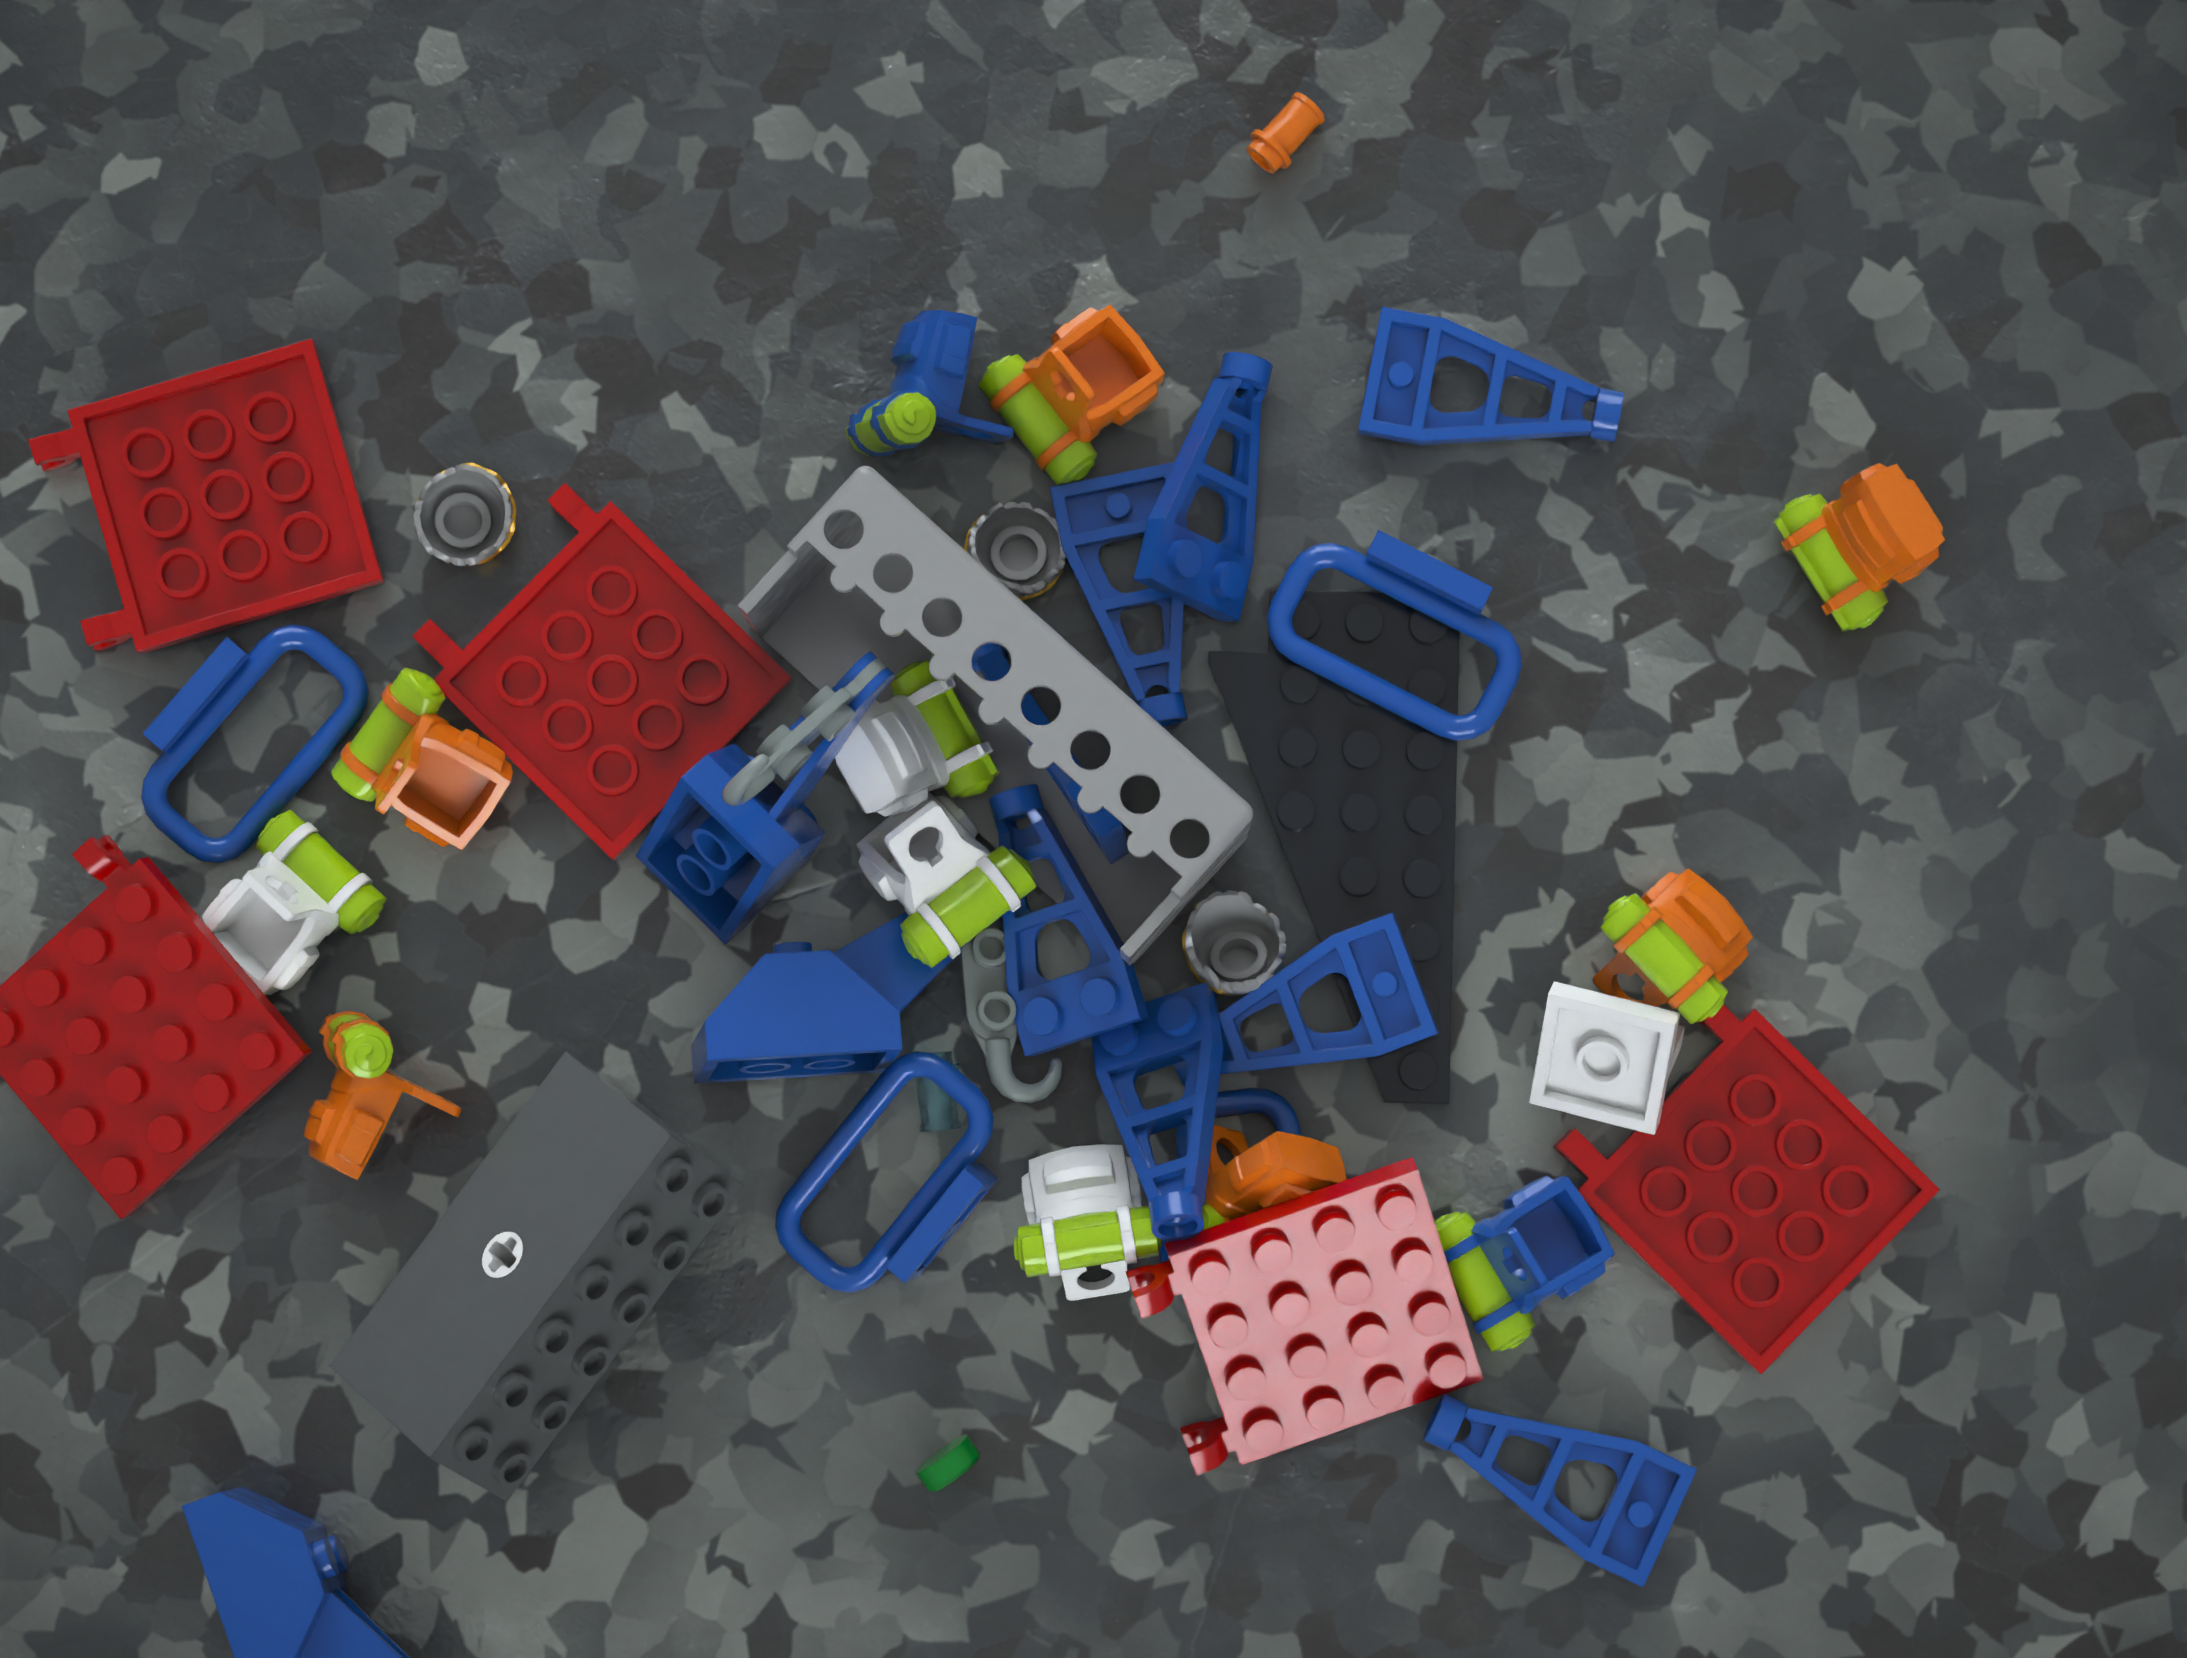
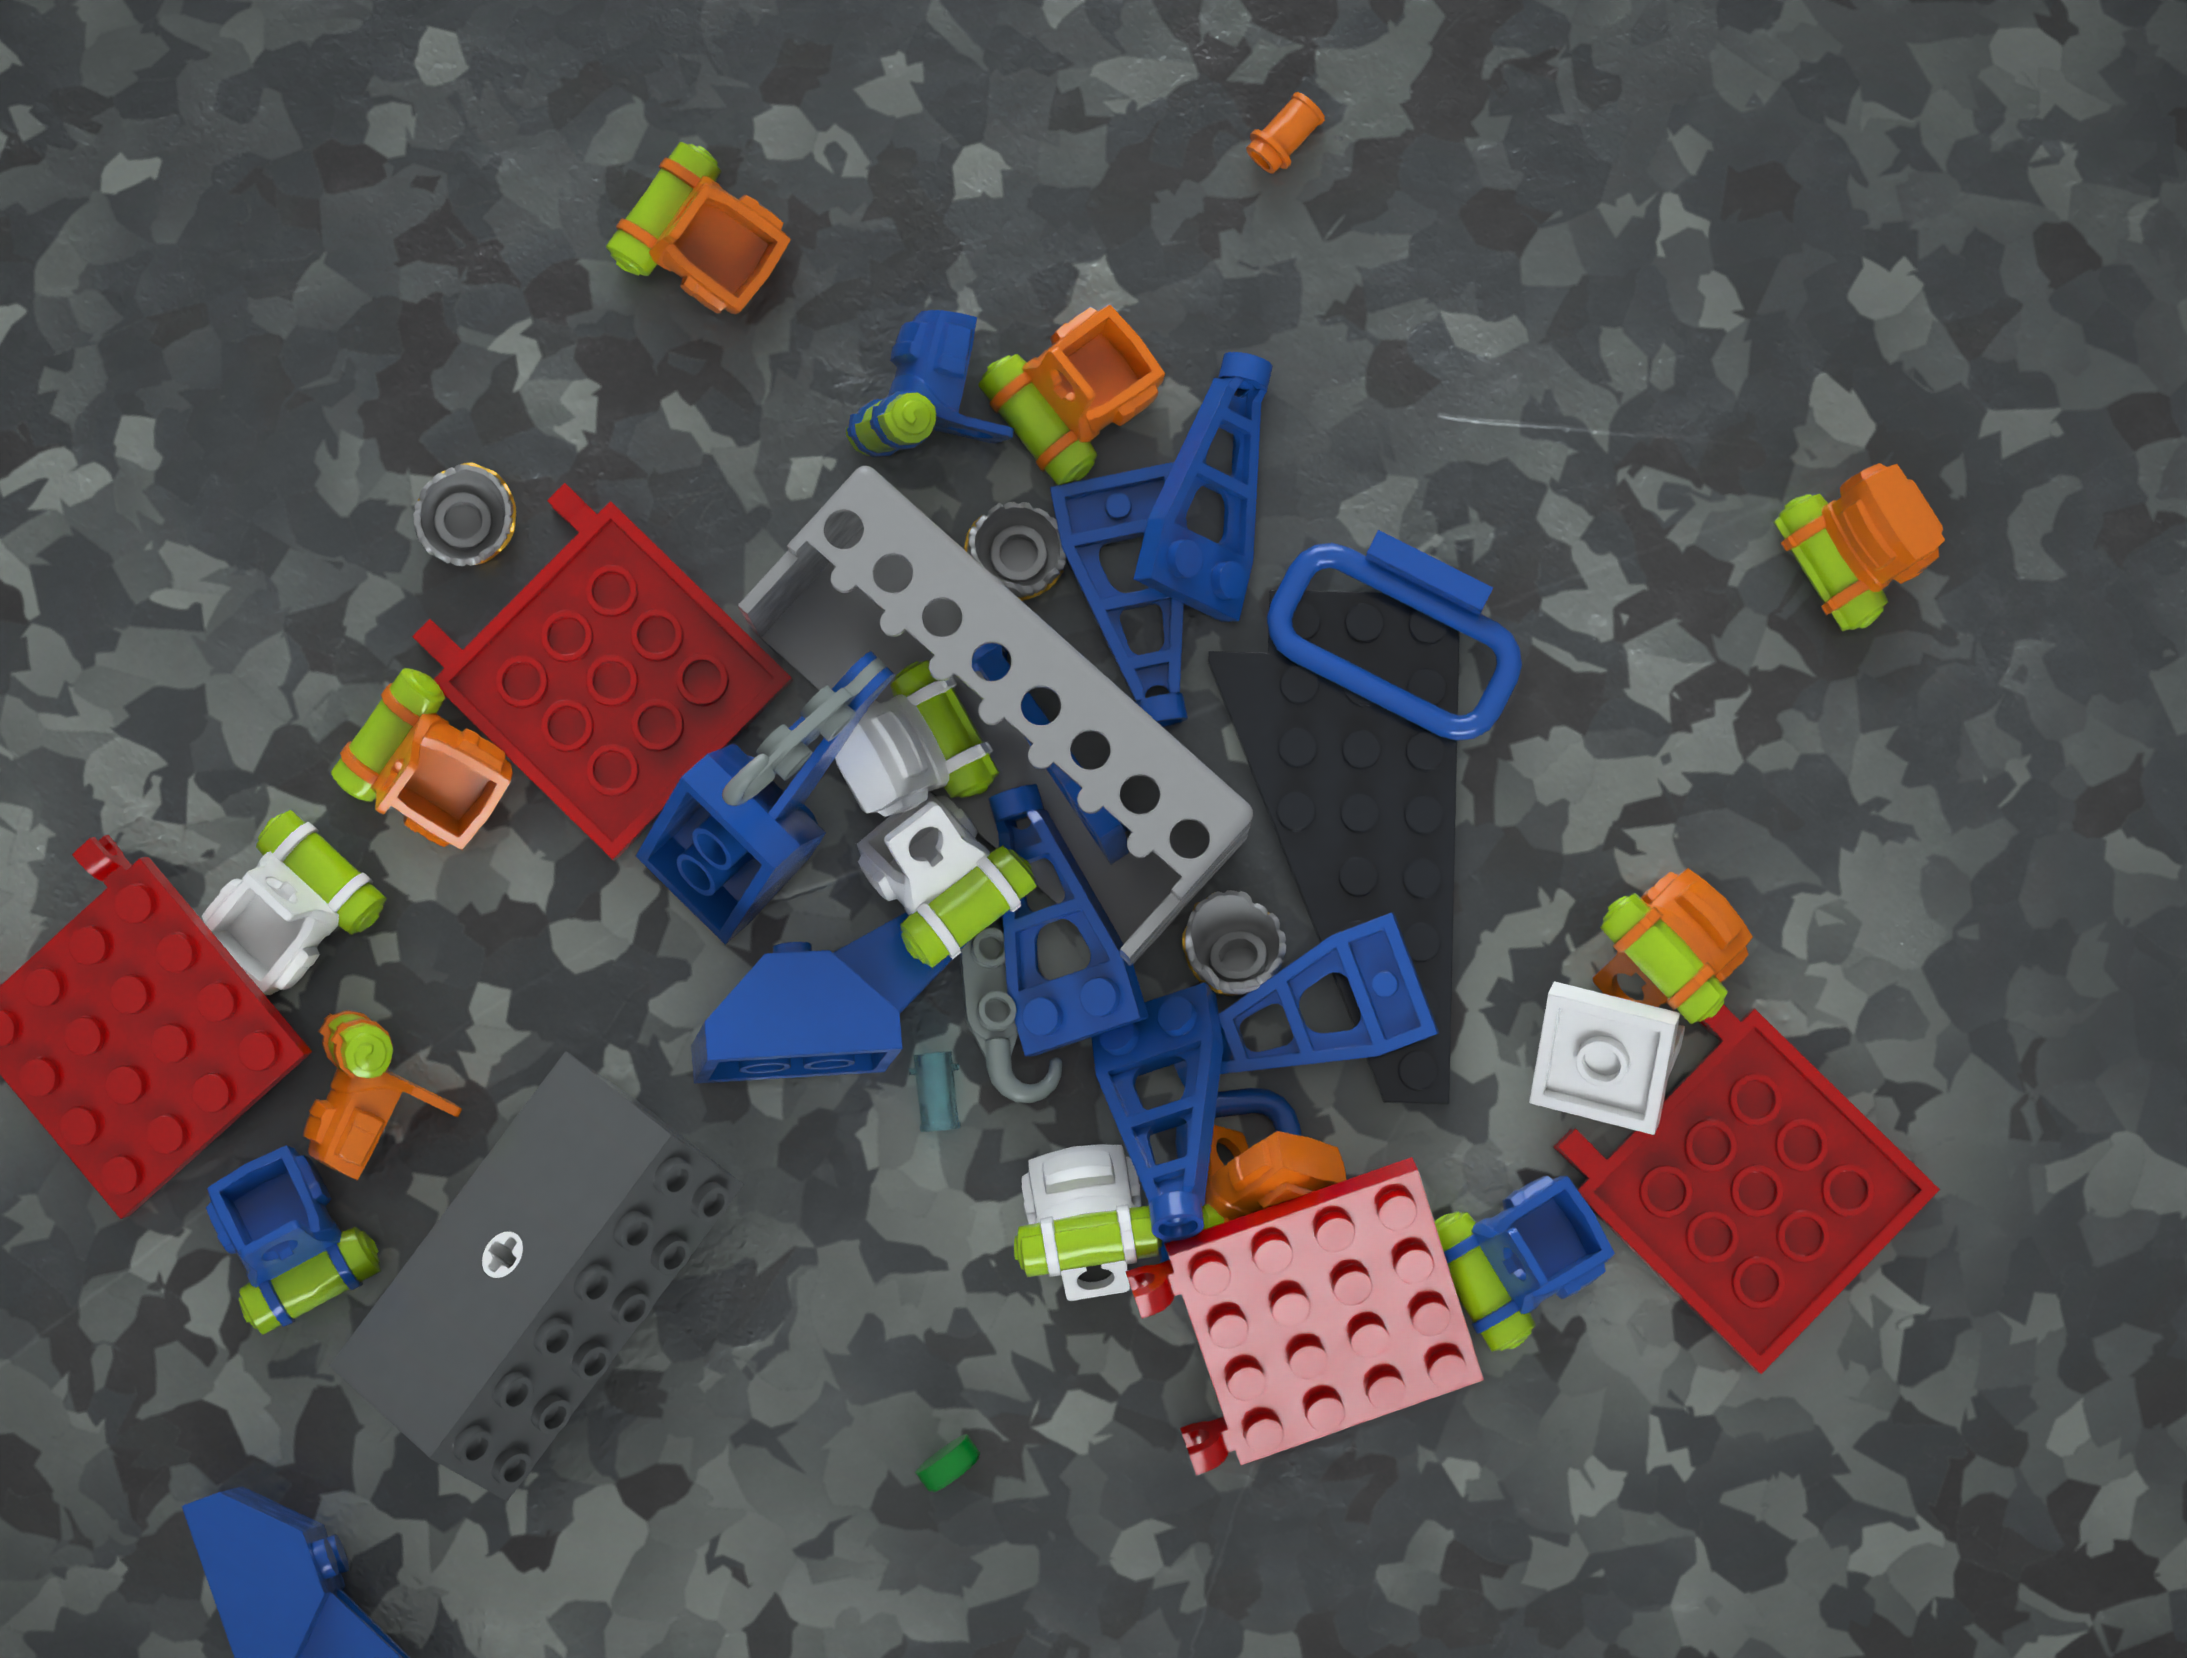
(205, 705): blue bar -> none
(219, 498): red plate -> none
(286, 1239): none -> blue piece
(700, 233): none -> orange piece
(932, 1212): blue bar -> none
(1402, 376): blue plate -> none
(1639, 1507): blue plate -> none

